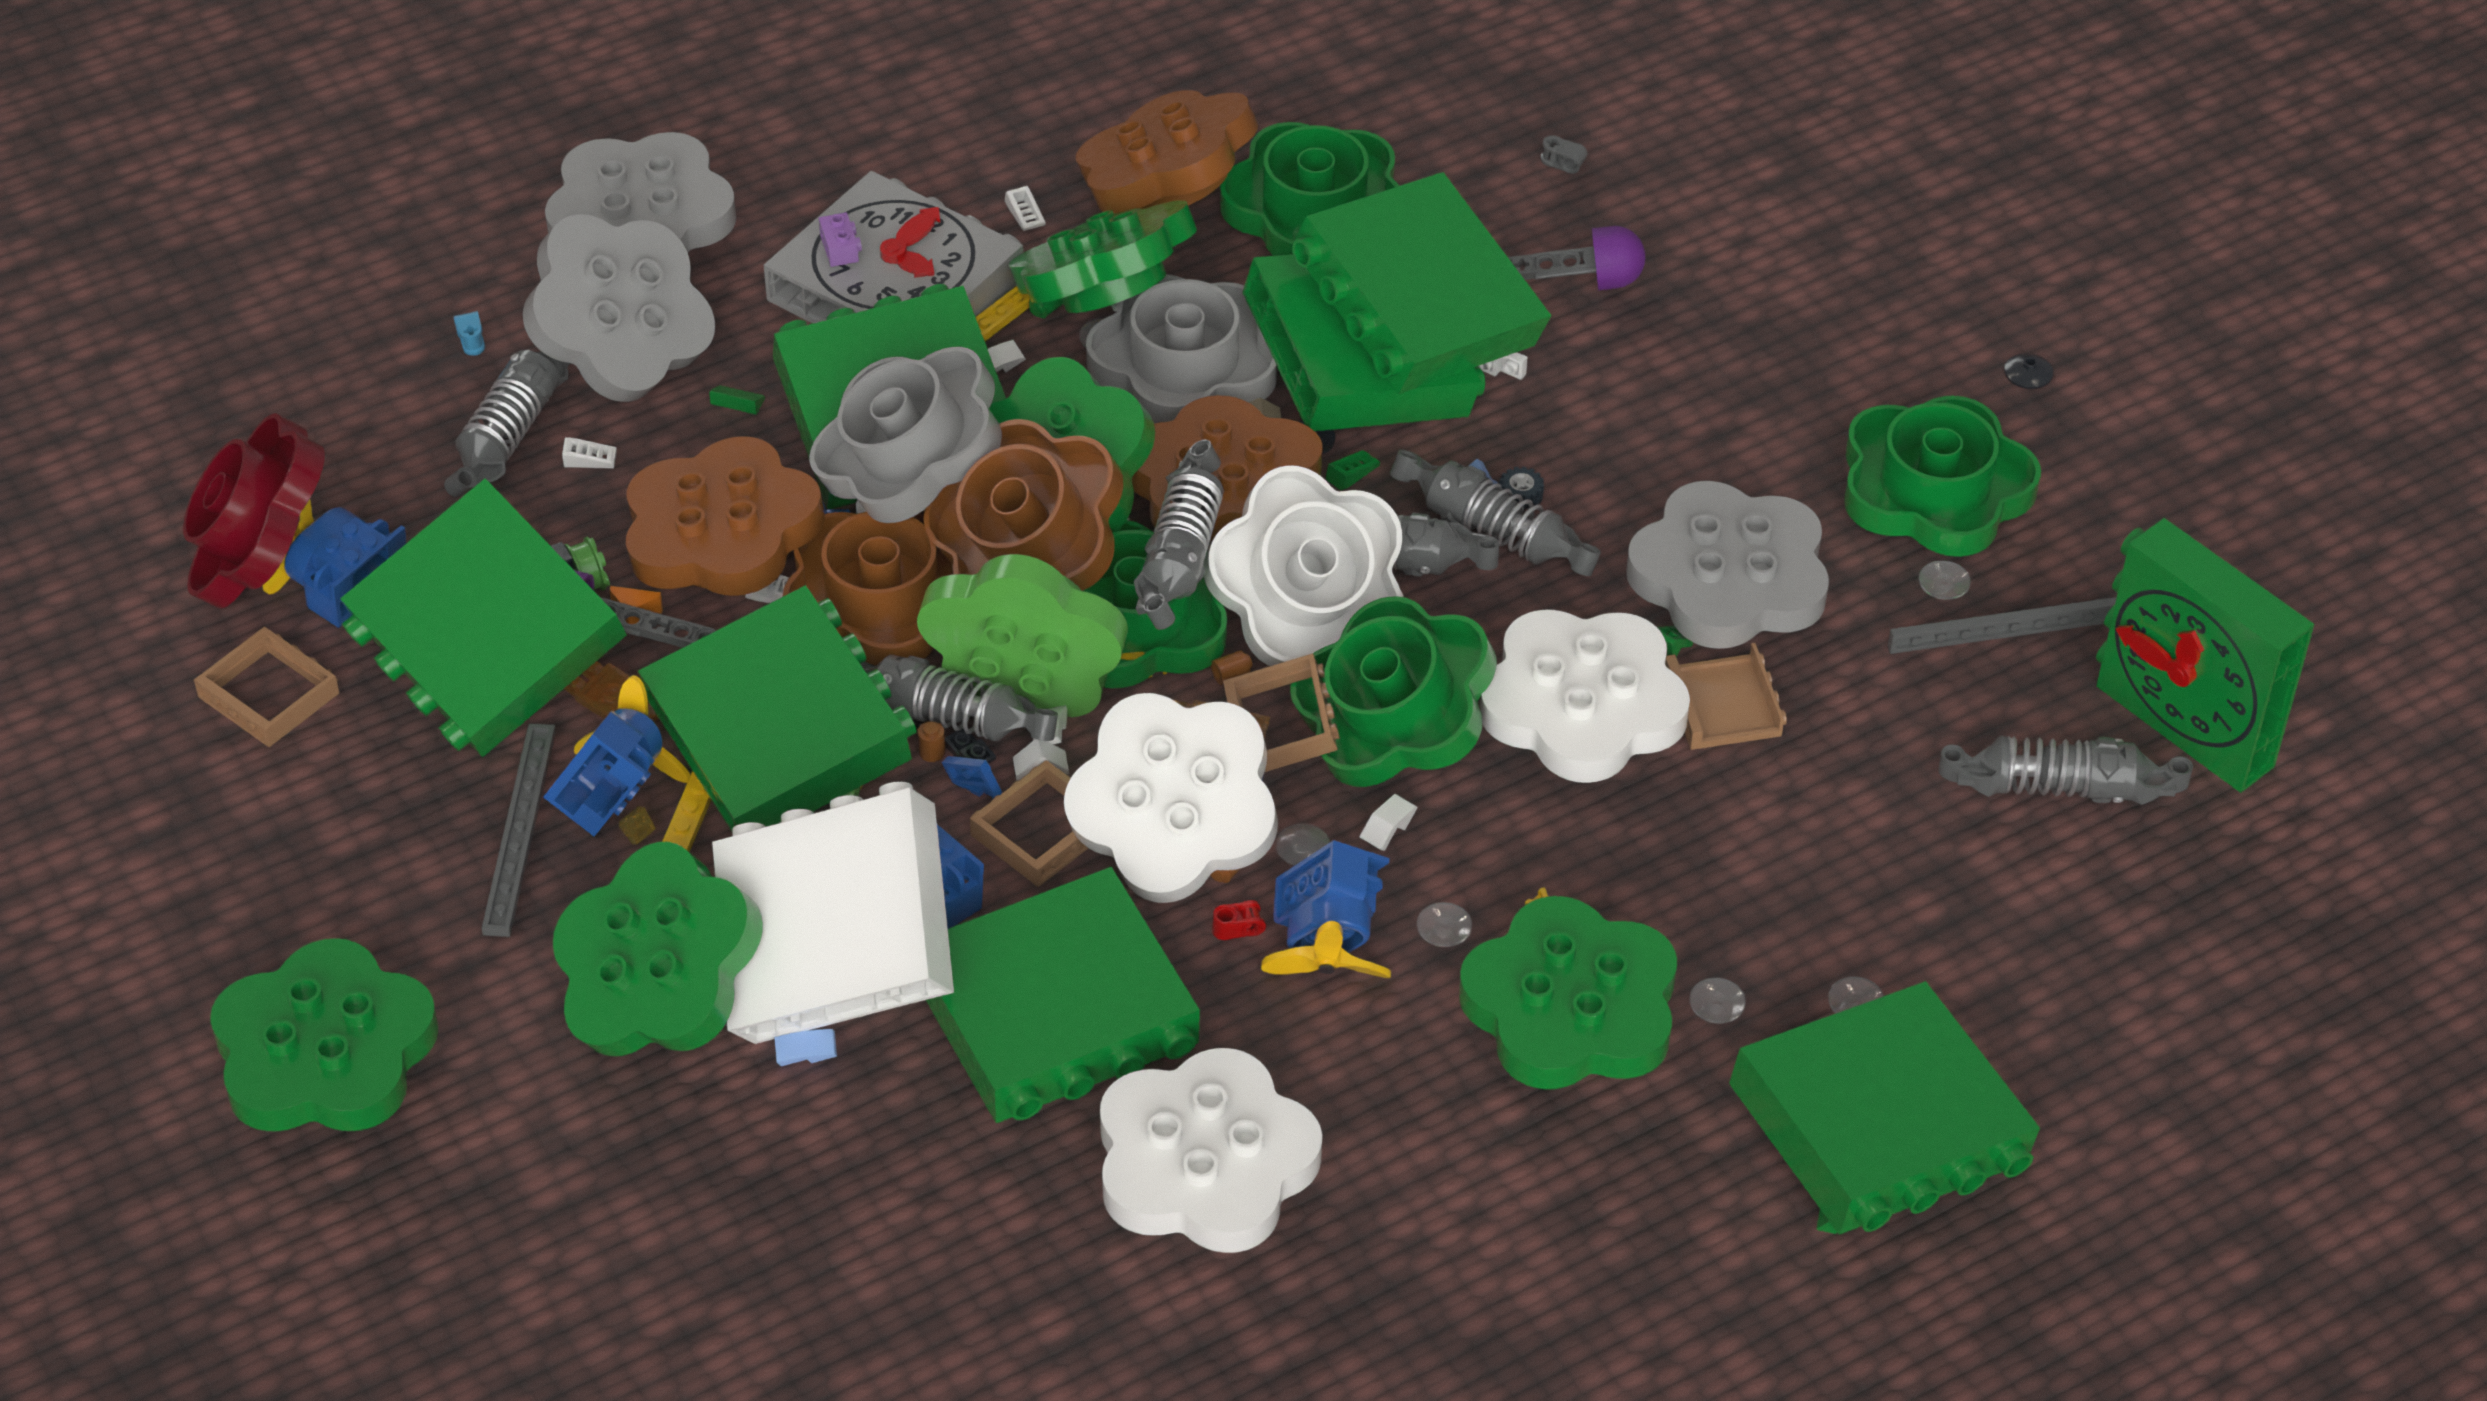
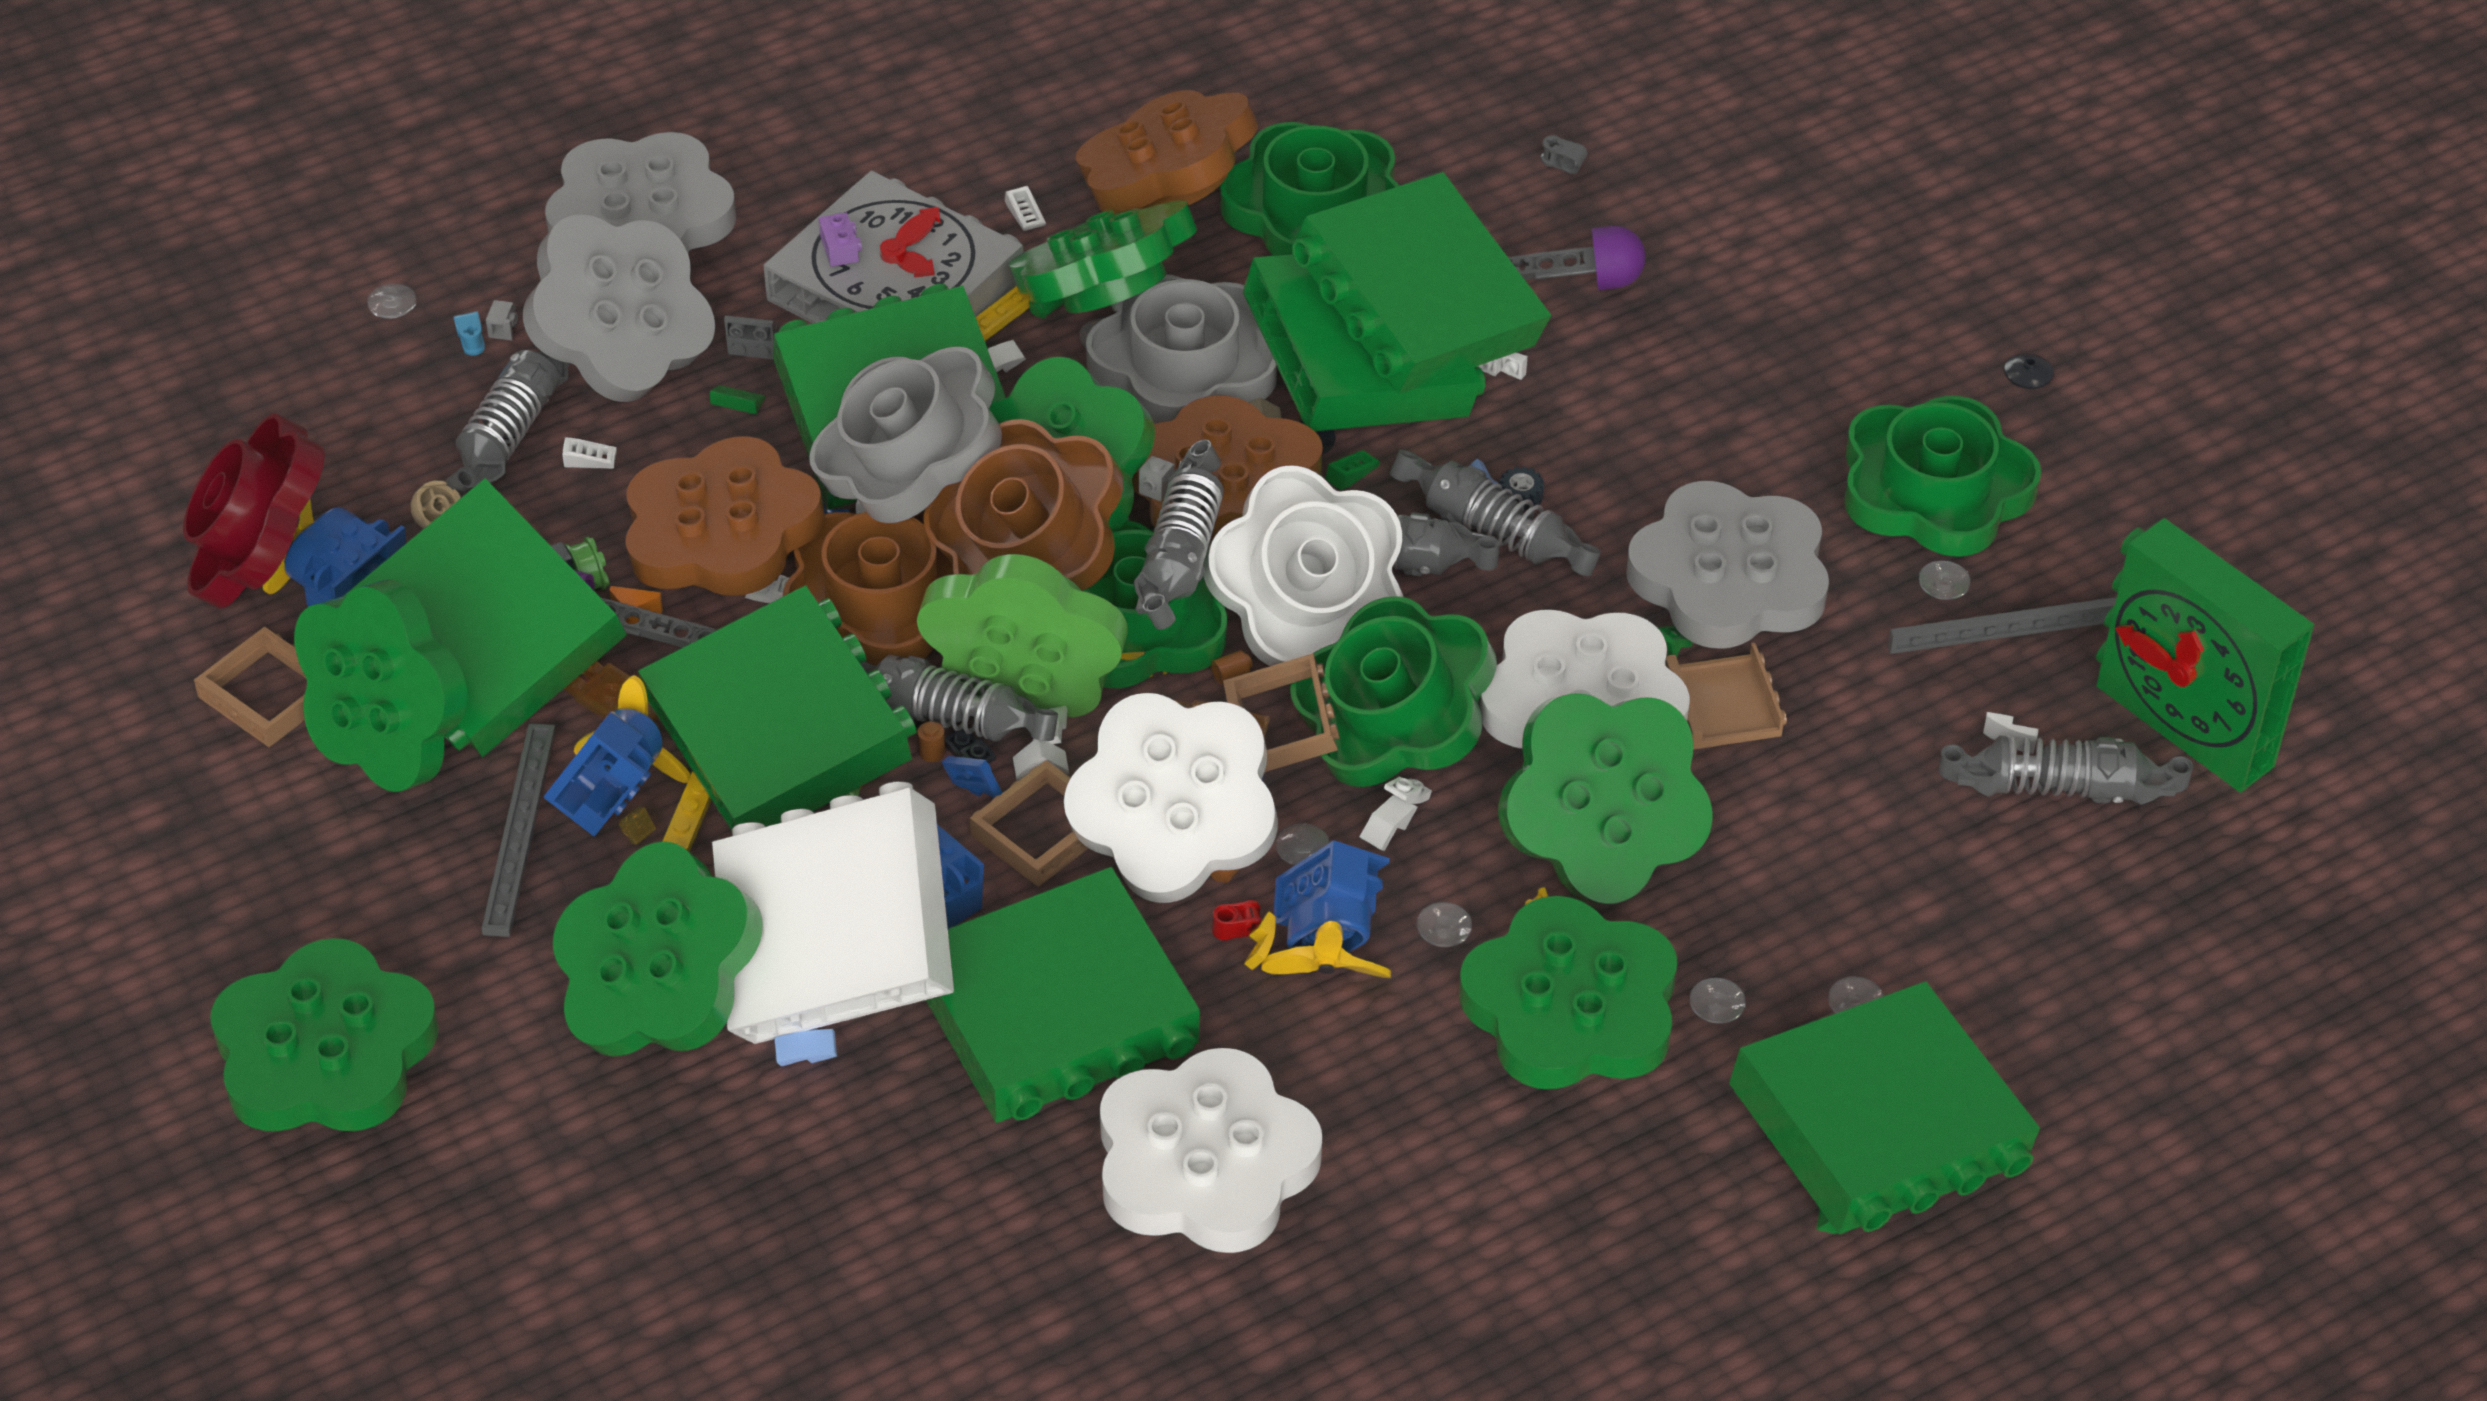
(379, 684): none -> green plant
(391, 300): none -> clear dish
(432, 501): none -> tan cylinder
(501, 320): none -> light grey brick
(750, 336): none -> dark grey slope
(1153, 478): none -> light grey brick
(1264, 937): none -> yellow slope
(1408, 790): none -> white slope
(1606, 794): none -> green plant
(2002, 725): none -> white slope

